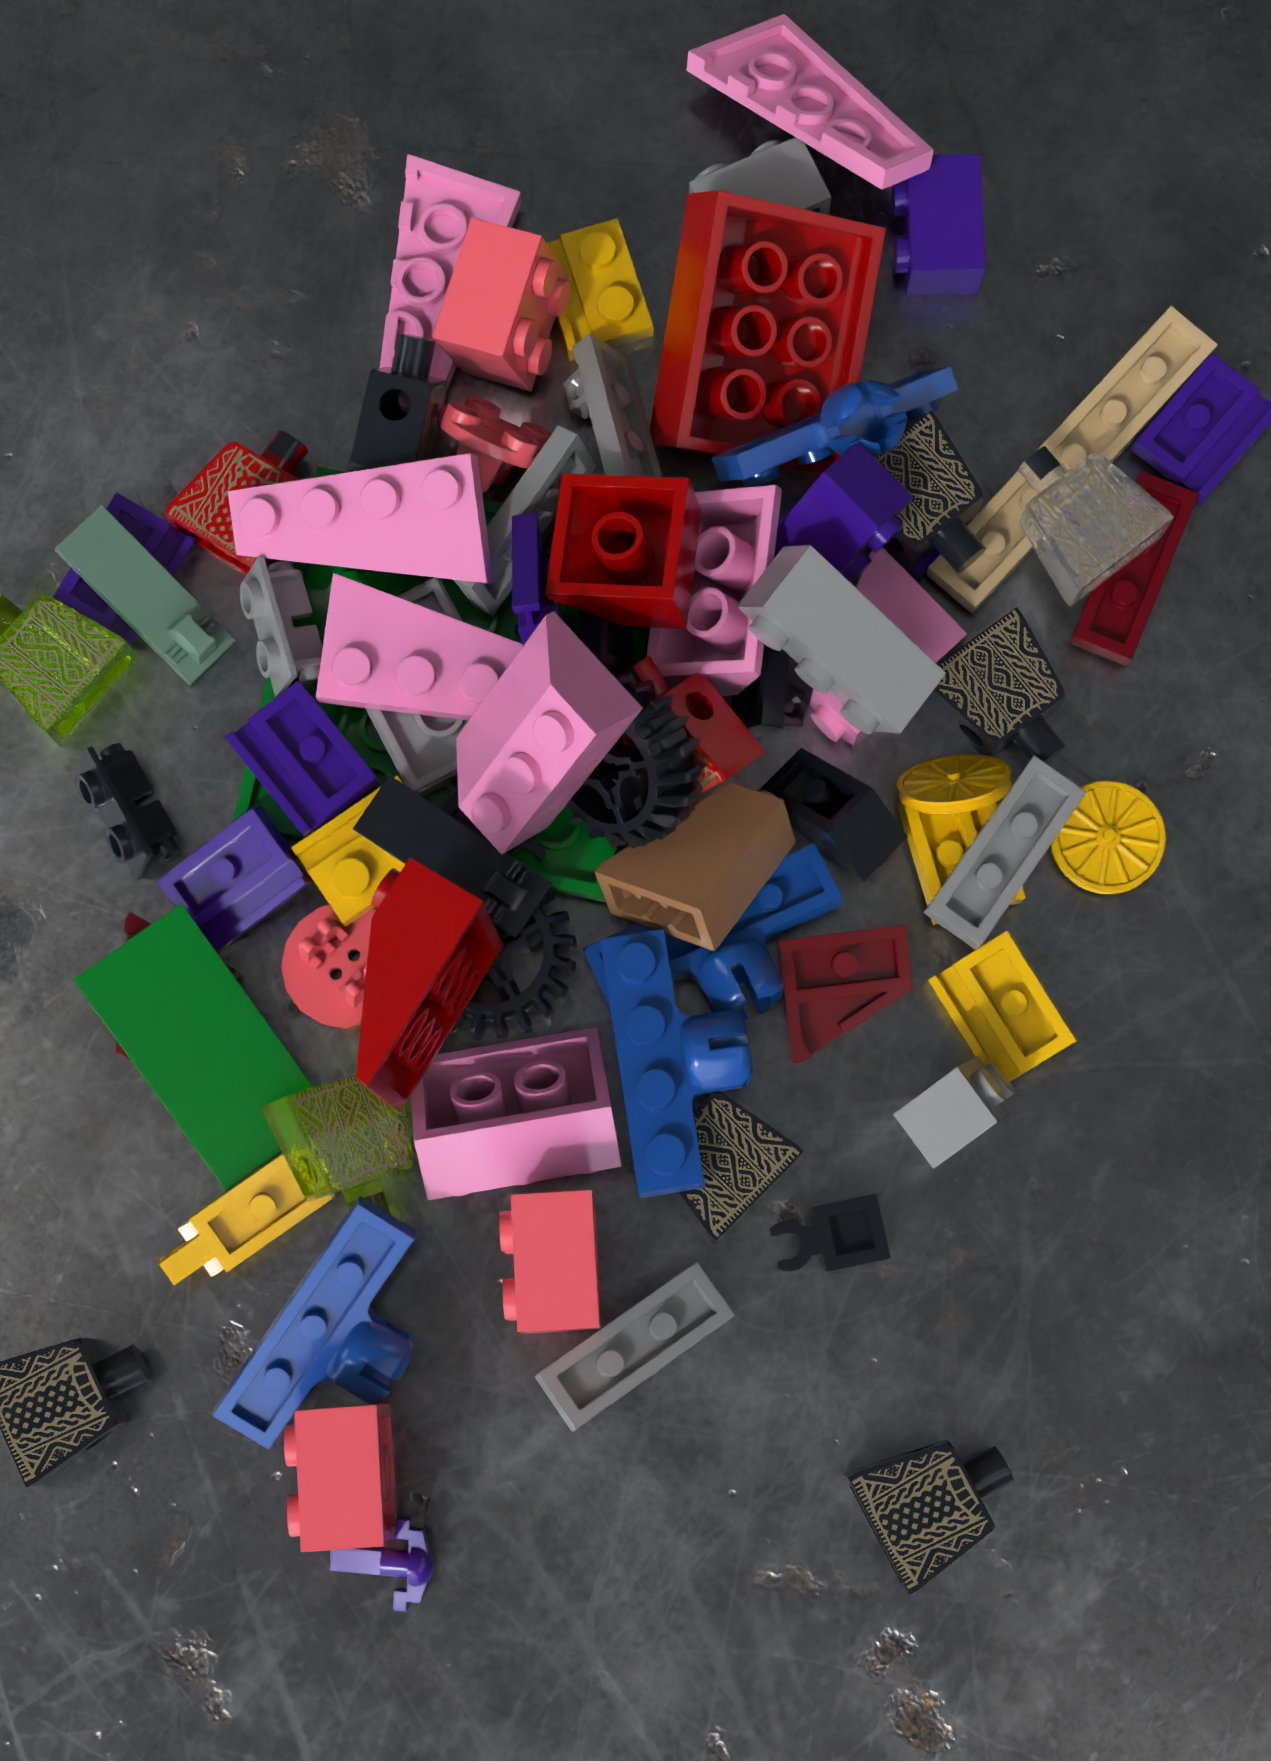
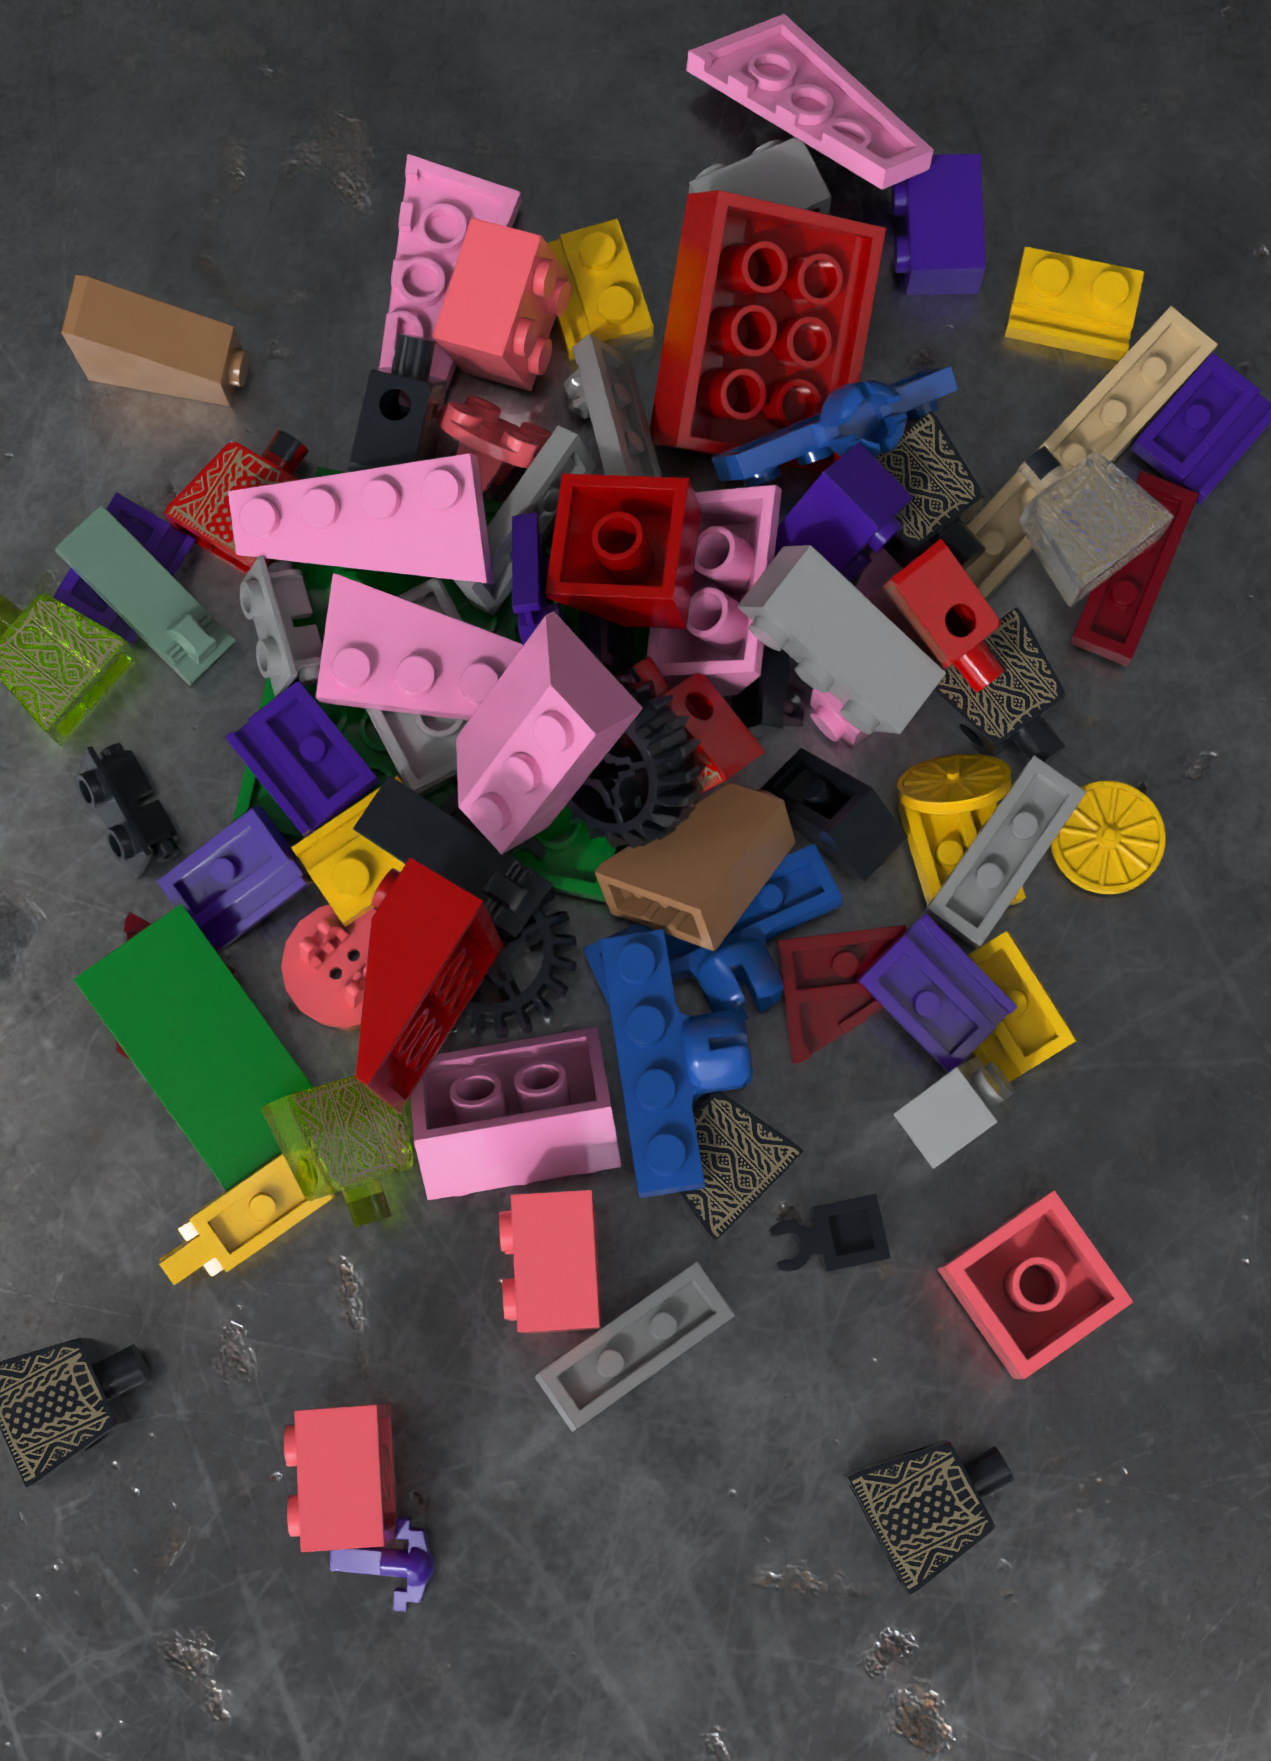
(152, 344): none -> medium nougat slope
(326, 1330): blue plate -> none
(936, 592): none -> red torso
(936, 993): none -> dark purple plate
(1035, 1285): none -> coral brick
(1074, 304): none -> yellow plate

